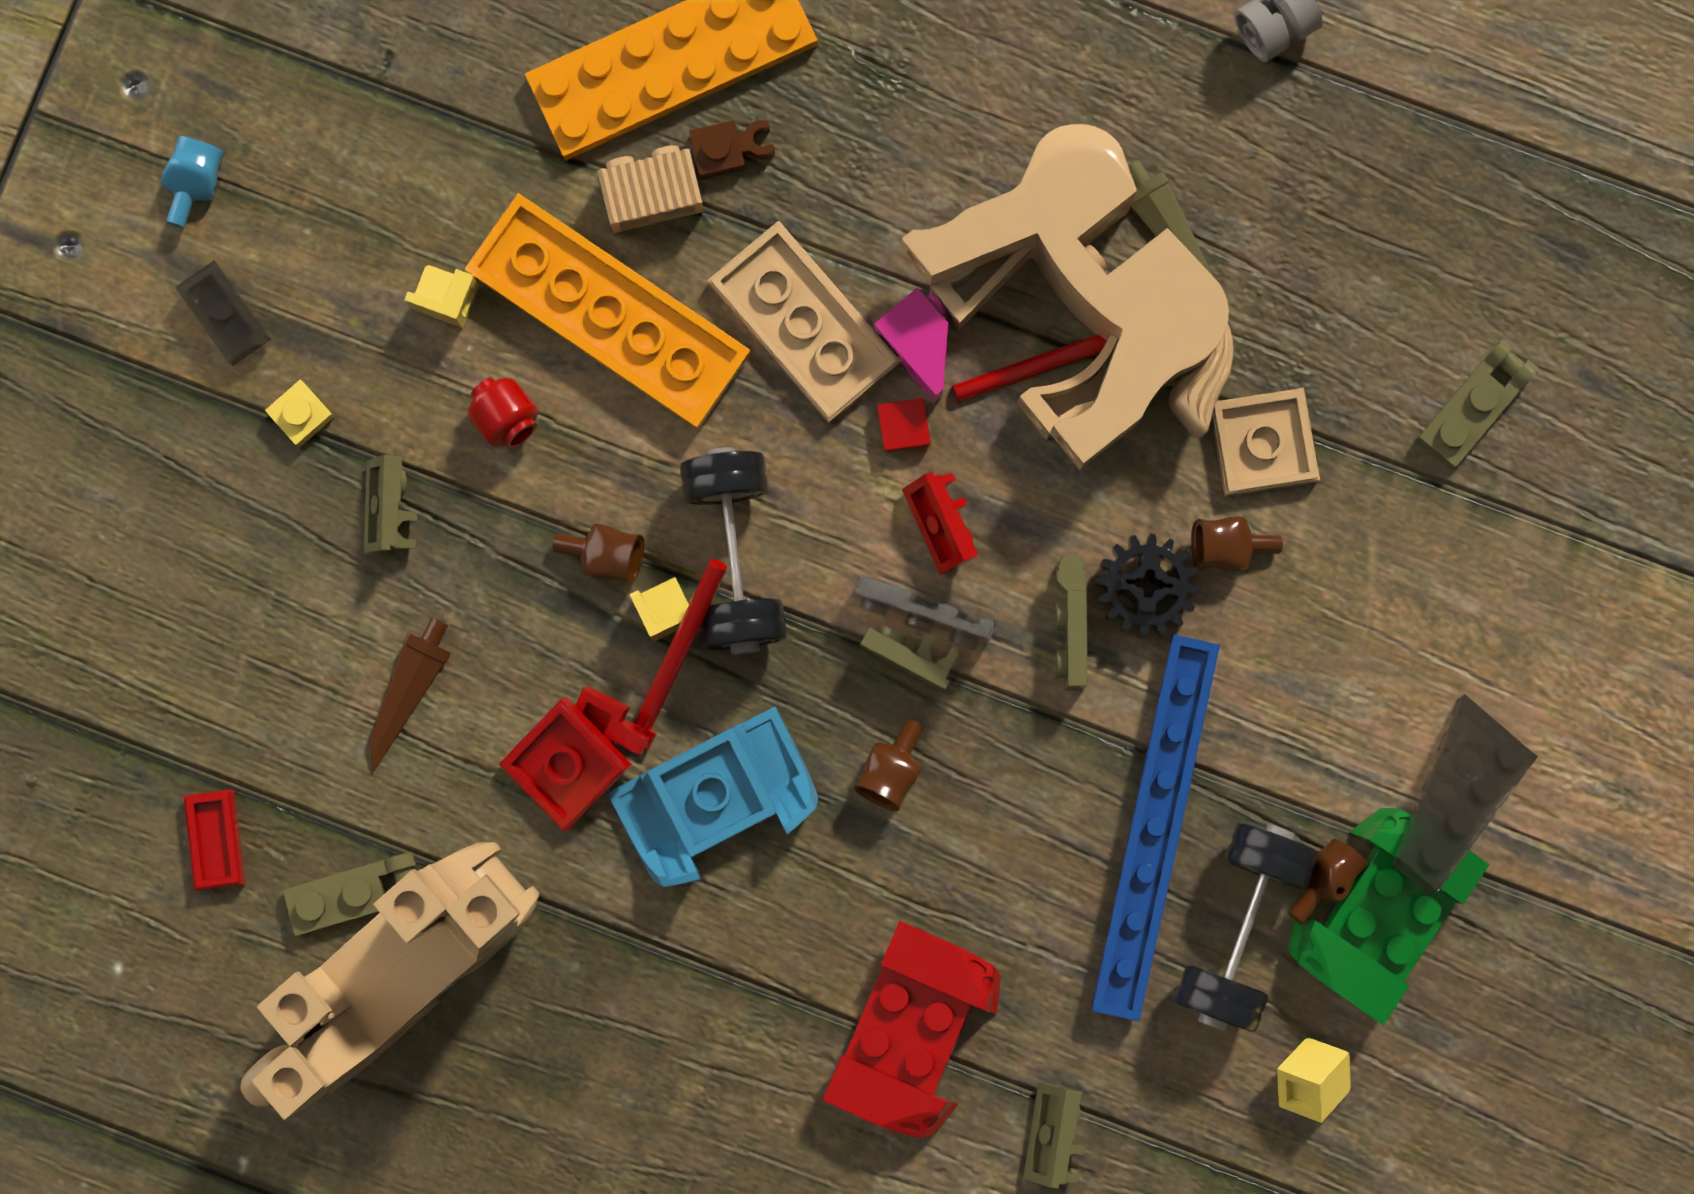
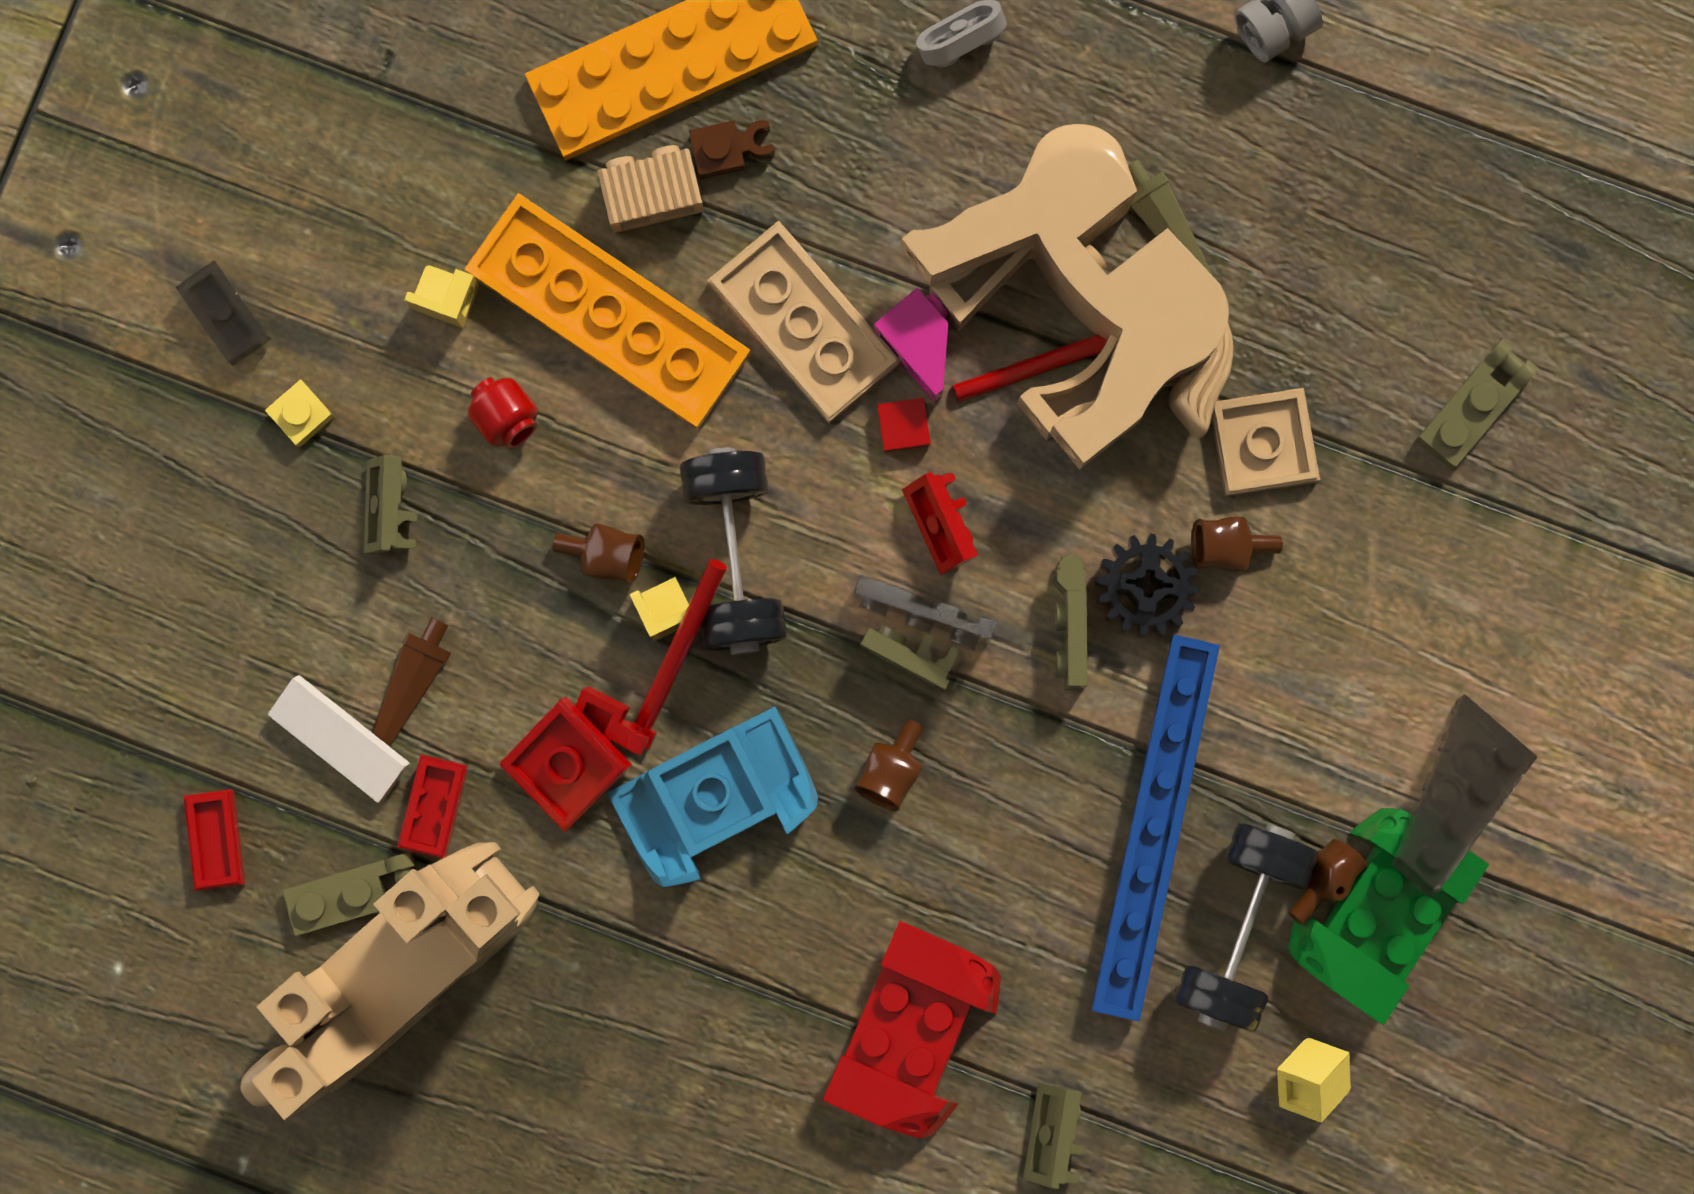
(190, 176): dark azure piece -> none
(338, 738): none -> white tile
(433, 806): none -> red plate
(961, 32): none -> light grey plate

